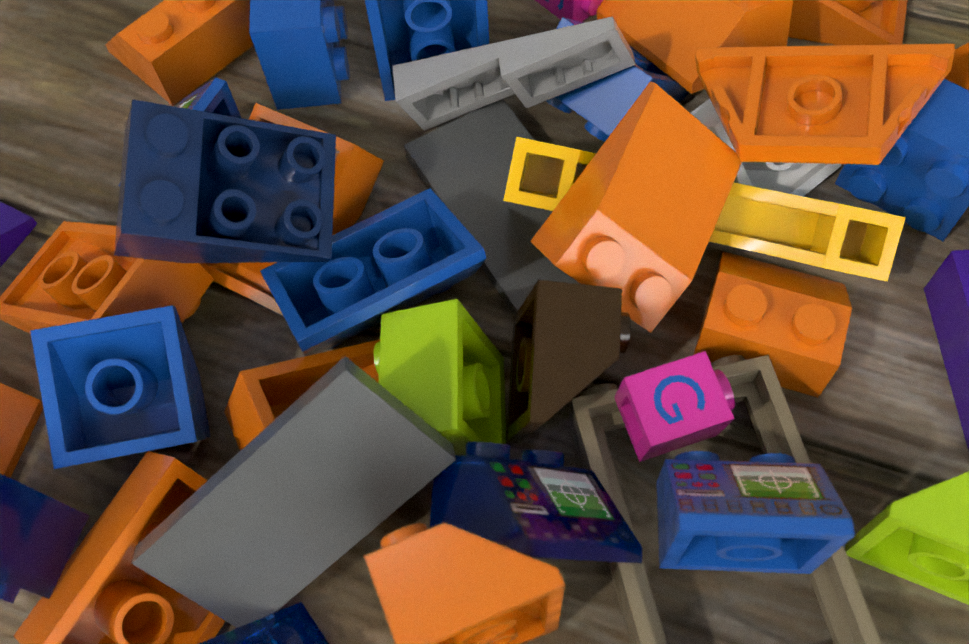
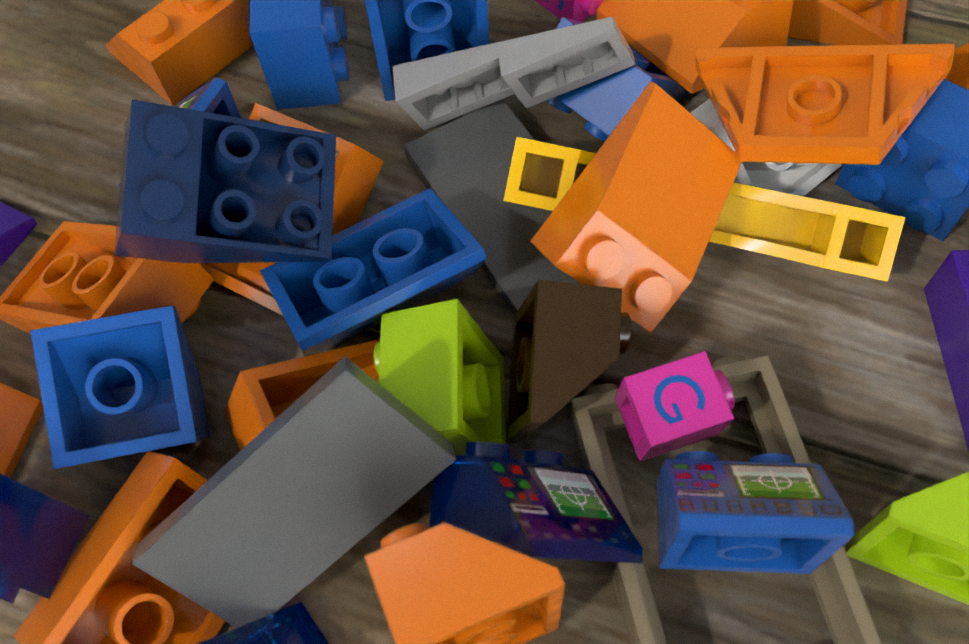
(779, 314): orange slope -> none

